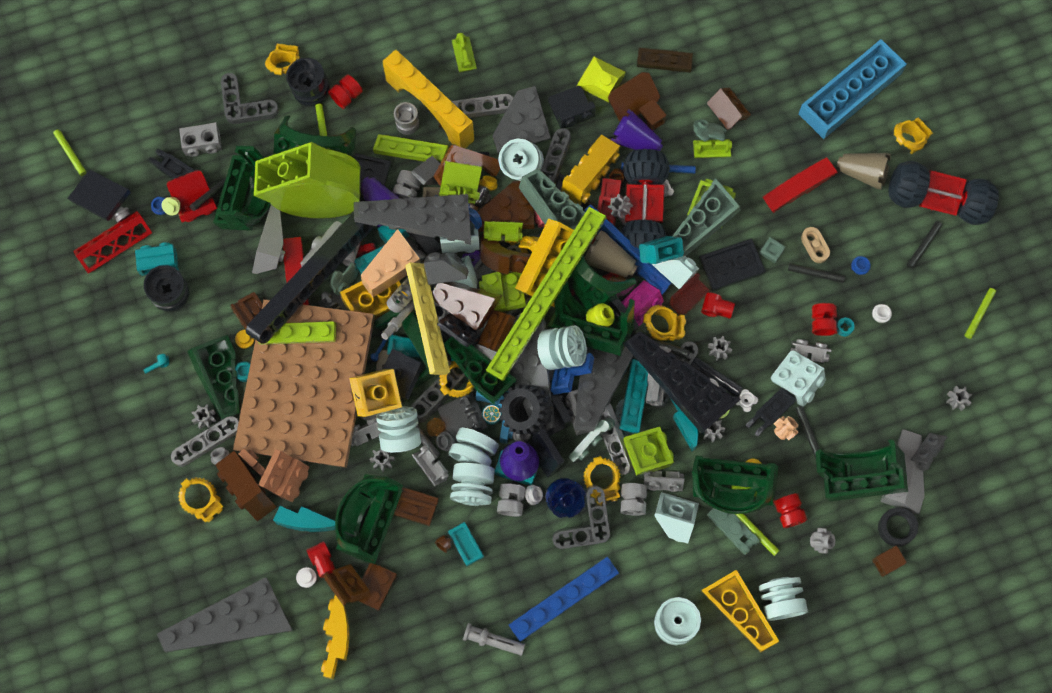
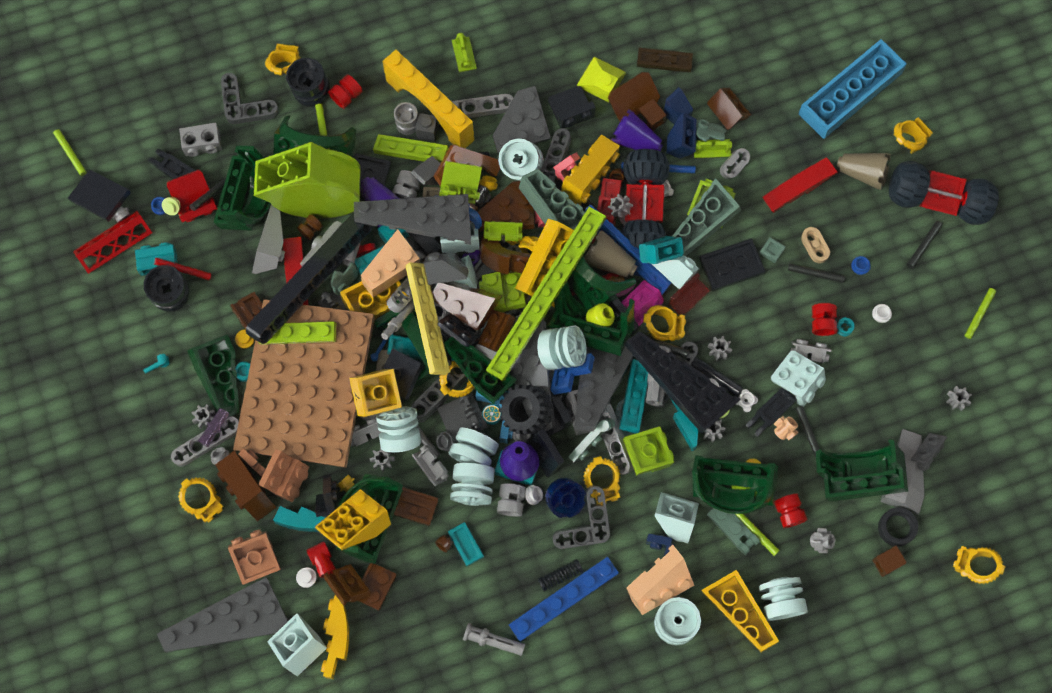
(184, 269): none -> red bar
(213, 427): none -> clear purple pin
(253, 556): none -> nougat plate
(296, 645): none -> light aqua slope
(310, 227): none -> reddish brown wheel
(327, 501): none -> black bracket
(346, 483): none -> yellow plate
(355, 521): none -> yellow slope
(426, 127): none -> dark grey brick
(435, 427): clear orange plate -> none
(540, 579): none -> black piece
(567, 164): none -> coral bracket
(633, 499): light grey wheel -> none
(657, 542): none -> dark blue bracket
(661, 582): none -> light nougat wedge
(671, 482): light grey hinge -> none
(676, 105): none -> dark blue slope
(682, 137): none -> dark blue slope
(716, 306): red piece -> none
(732, 160): none -> light grey beam
(965, 558): none -> yellow piece

